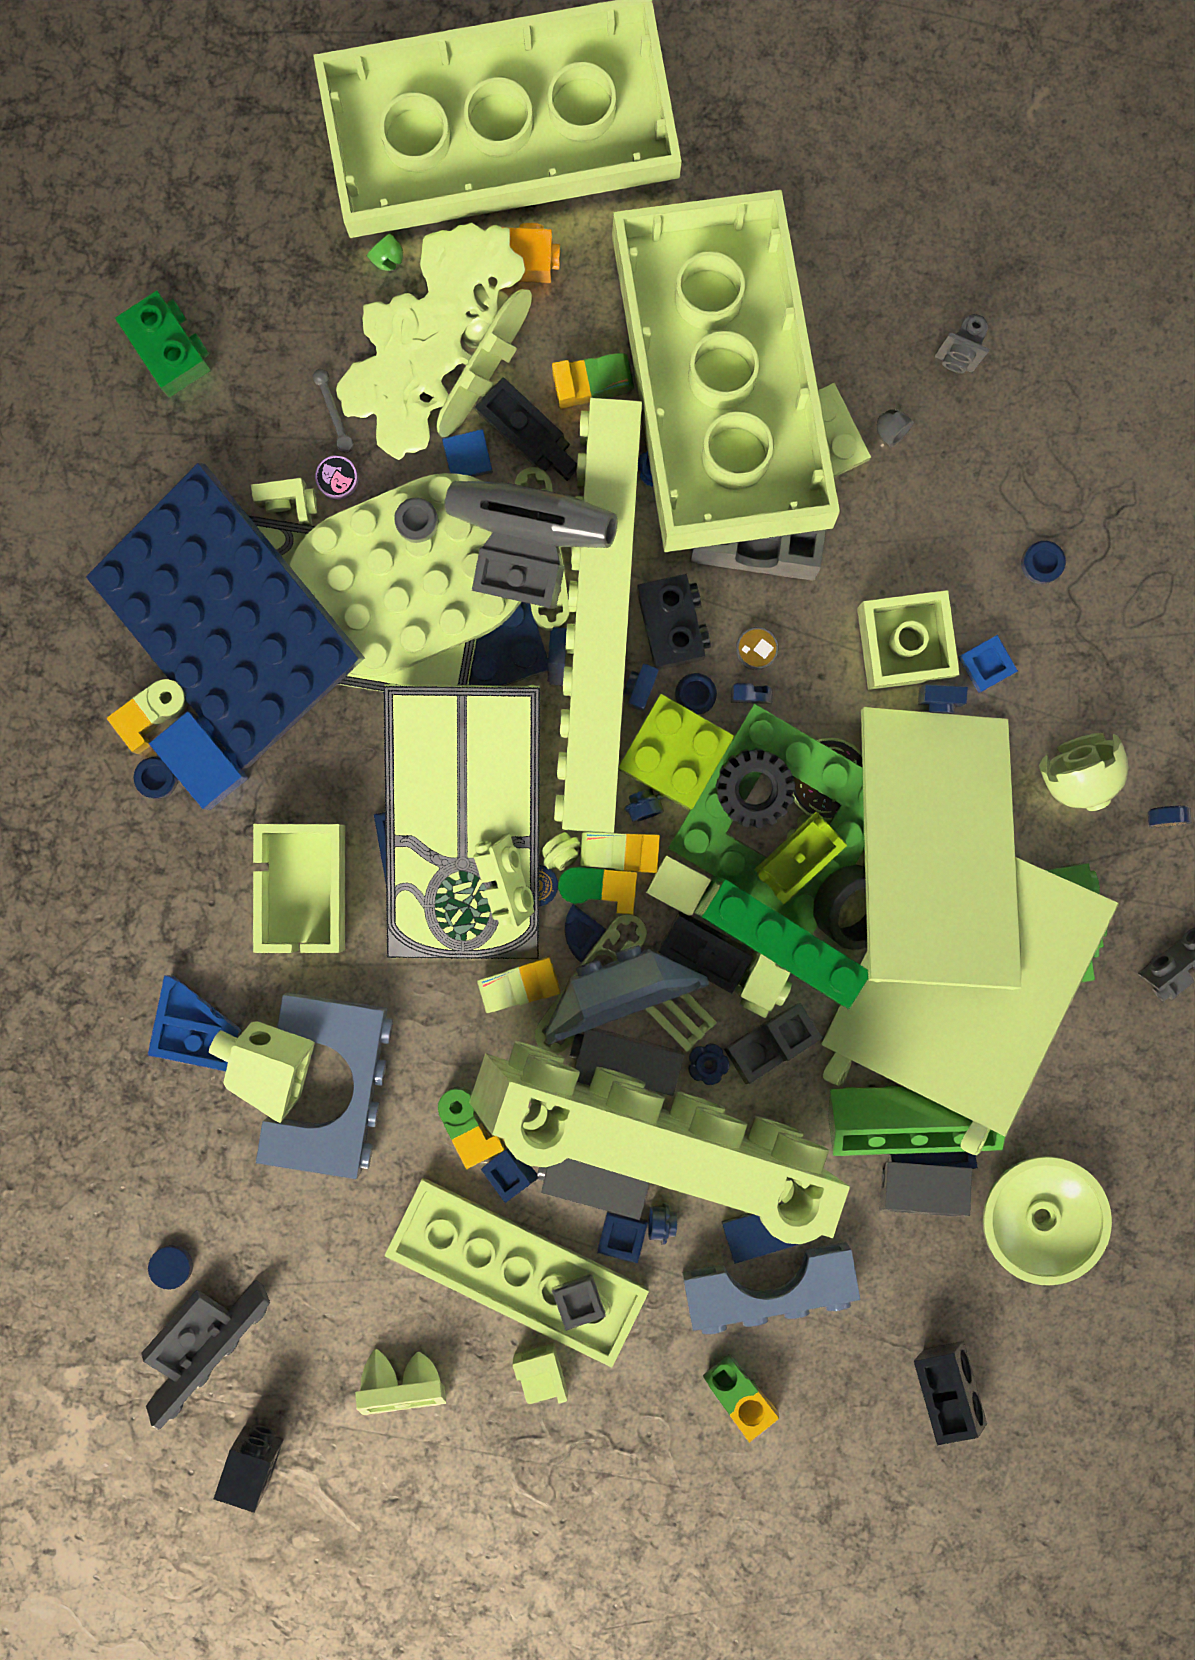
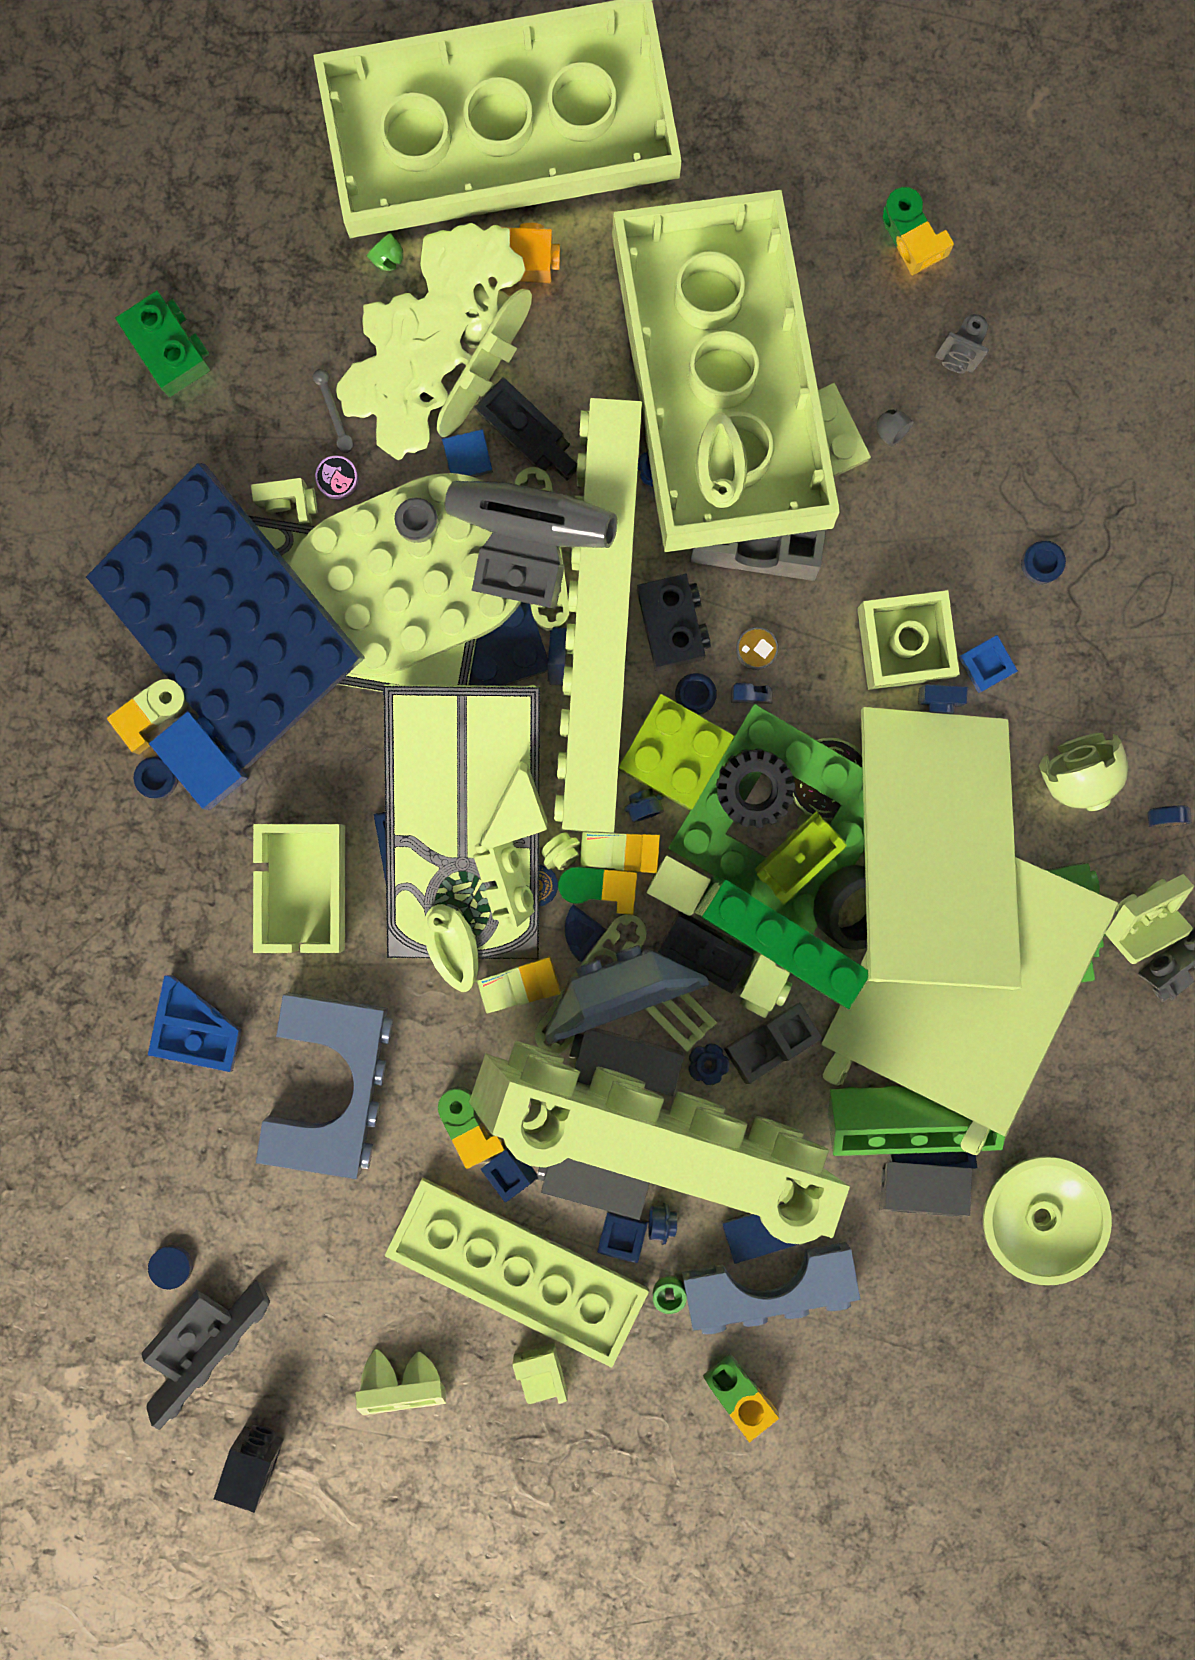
(265, 1066): yellowish green torso -> none
(451, 946): none -> yellowish green arm
(518, 811): none -> yellowish green slope
(578, 1302): dark grey tile -> none
(592, 378): leg -> none
(640, 686): dark blue plate -> none
(659, 1295): none -> bright green hinge
(721, 462): none -> yellowish green arm
(913, 232): none -> leg
(950, 1393): black brick -> none
(1151, 920): none -> yellowish green bracket

